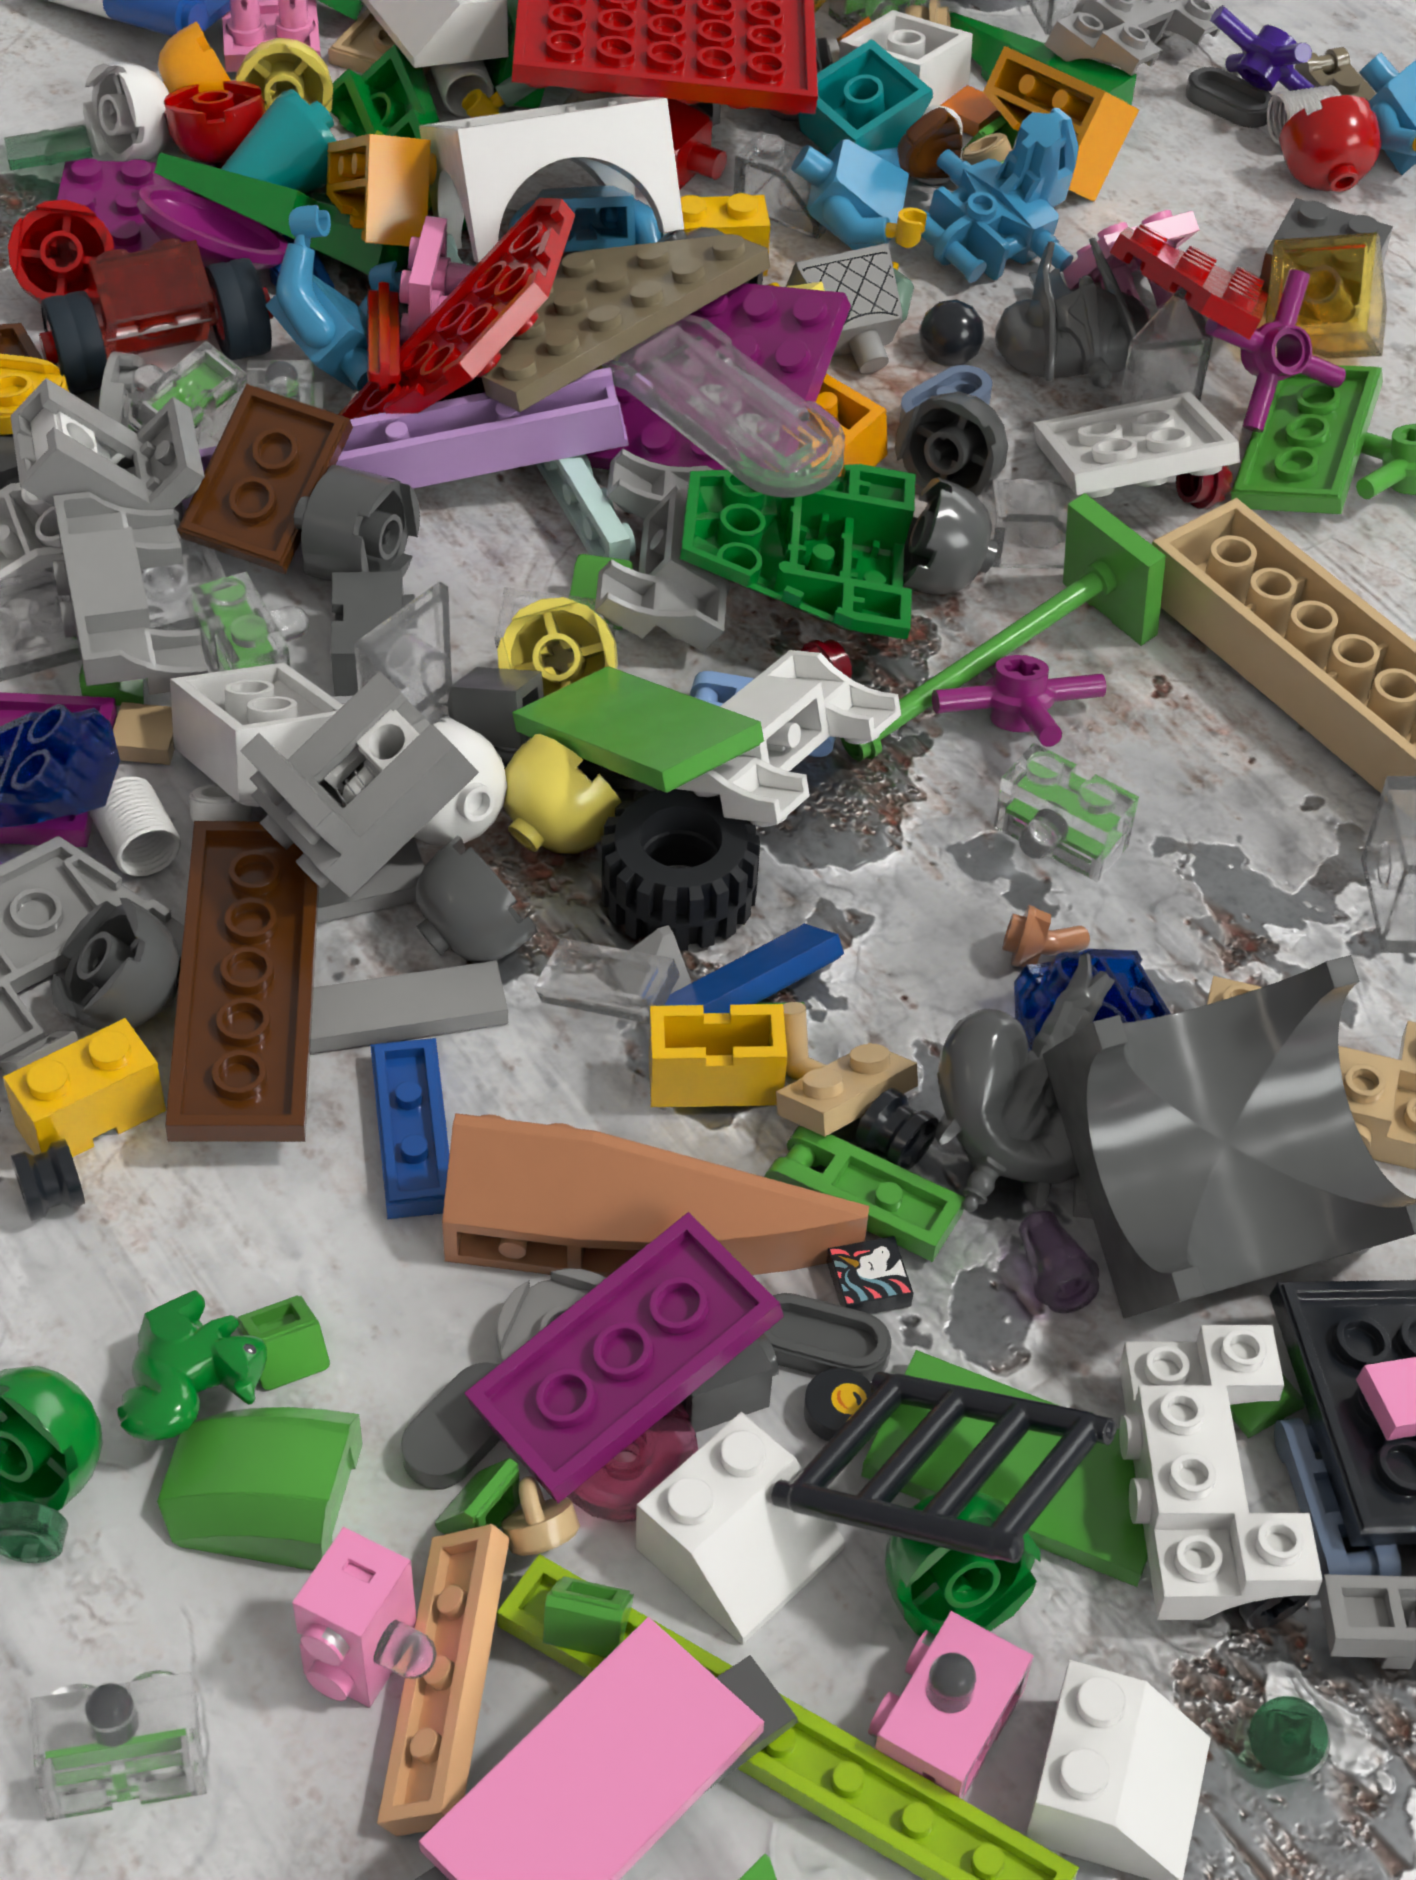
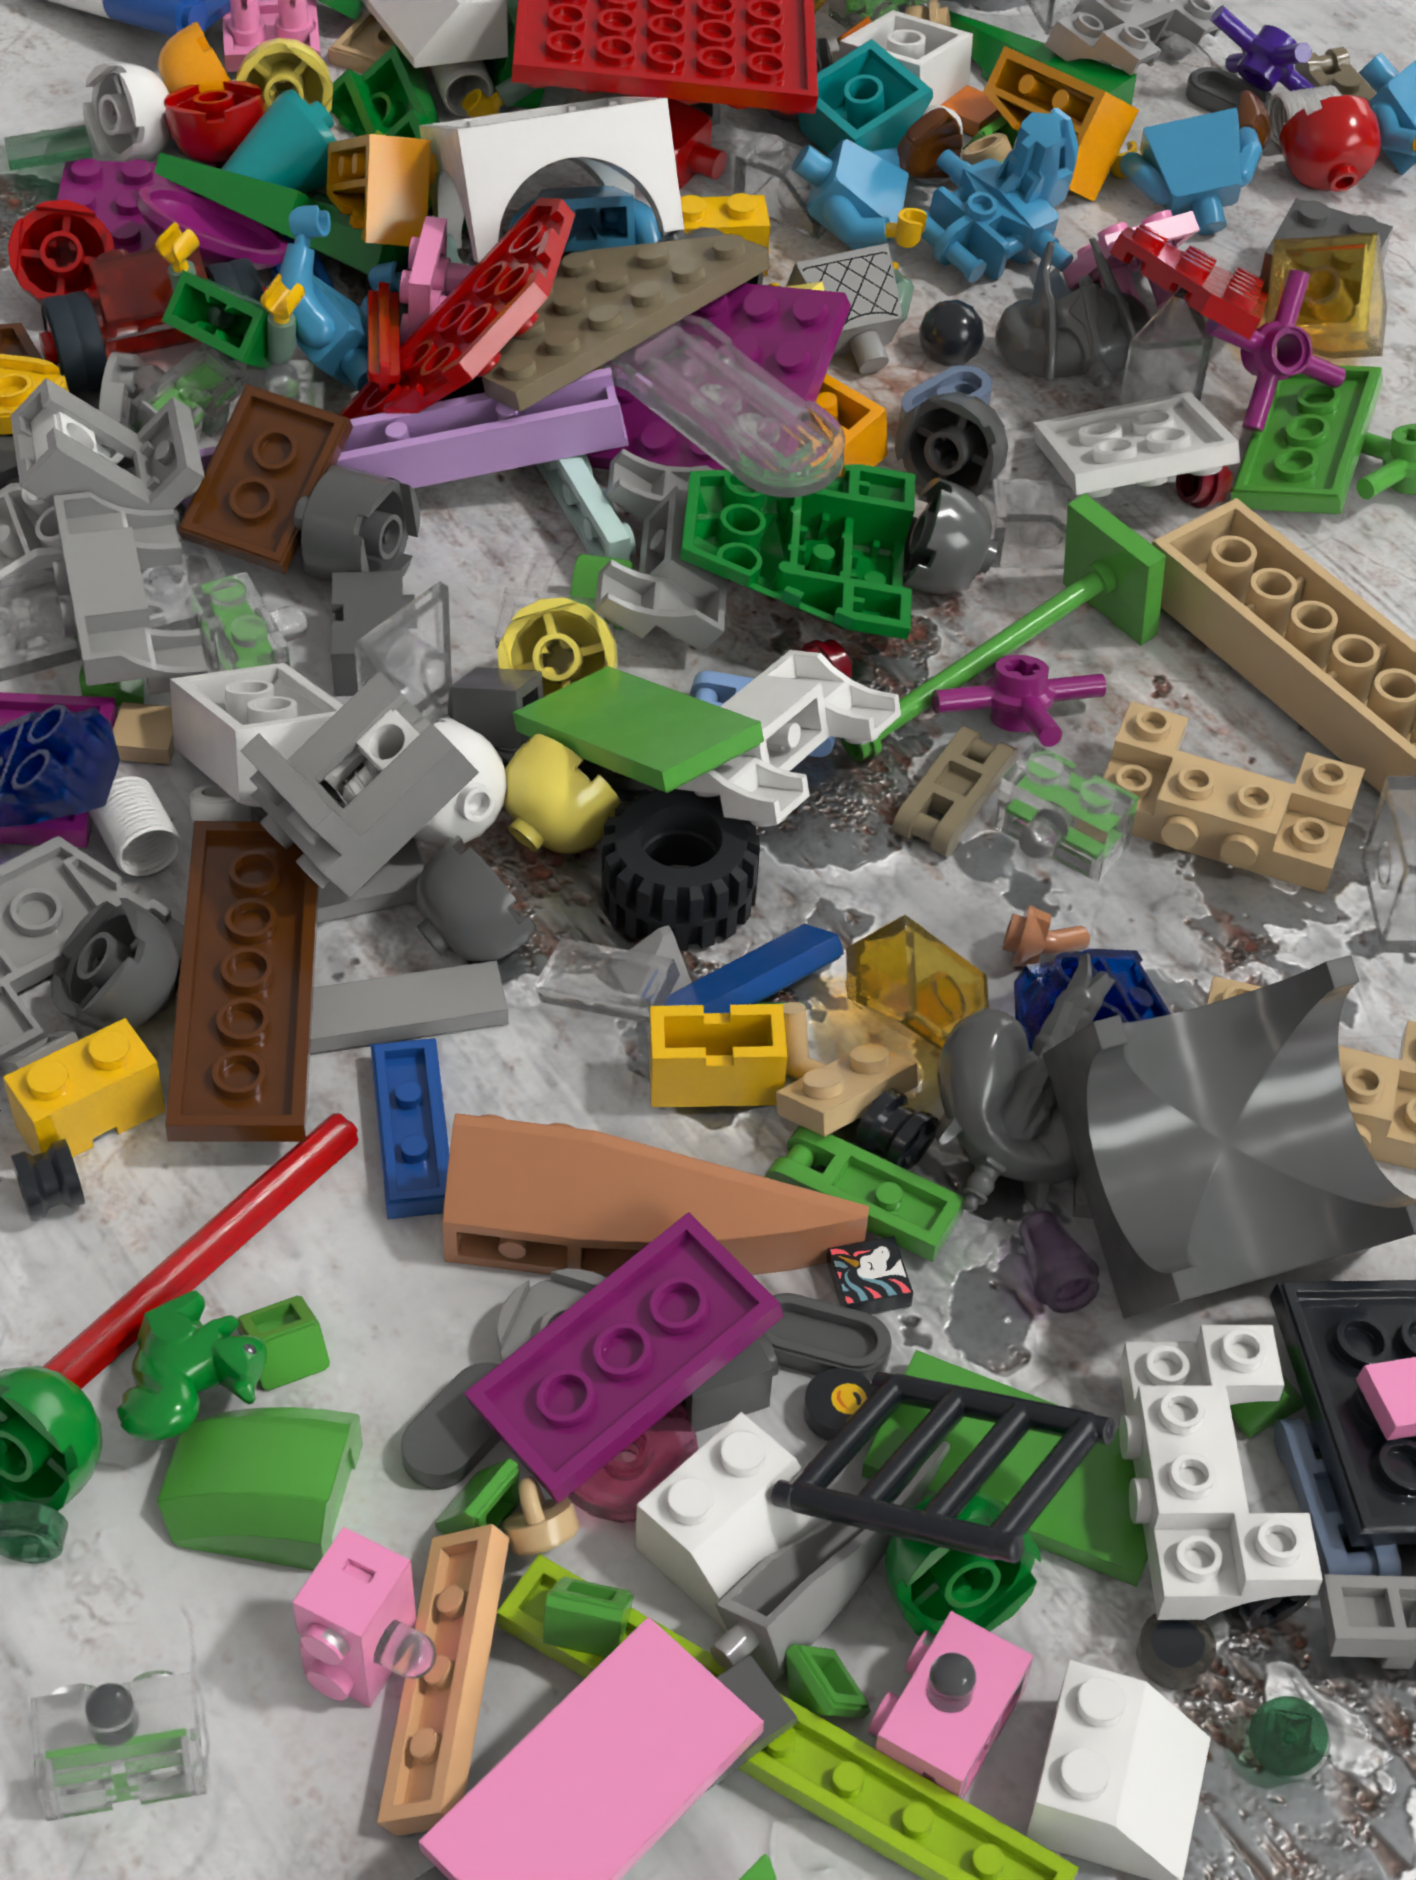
(206, 1249): none -> red axle
(224, 317): none -> torso
(805, 1586): none -> light grey piece
(823, 1683): none -> bright green slope
(913, 982): none -> clear yellow slope
(955, 787): none -> dark tan plate
(1176, 1652): none -> tile
(1199, 160): none -> dark azure torso
(1230, 811): none -> tan bracket

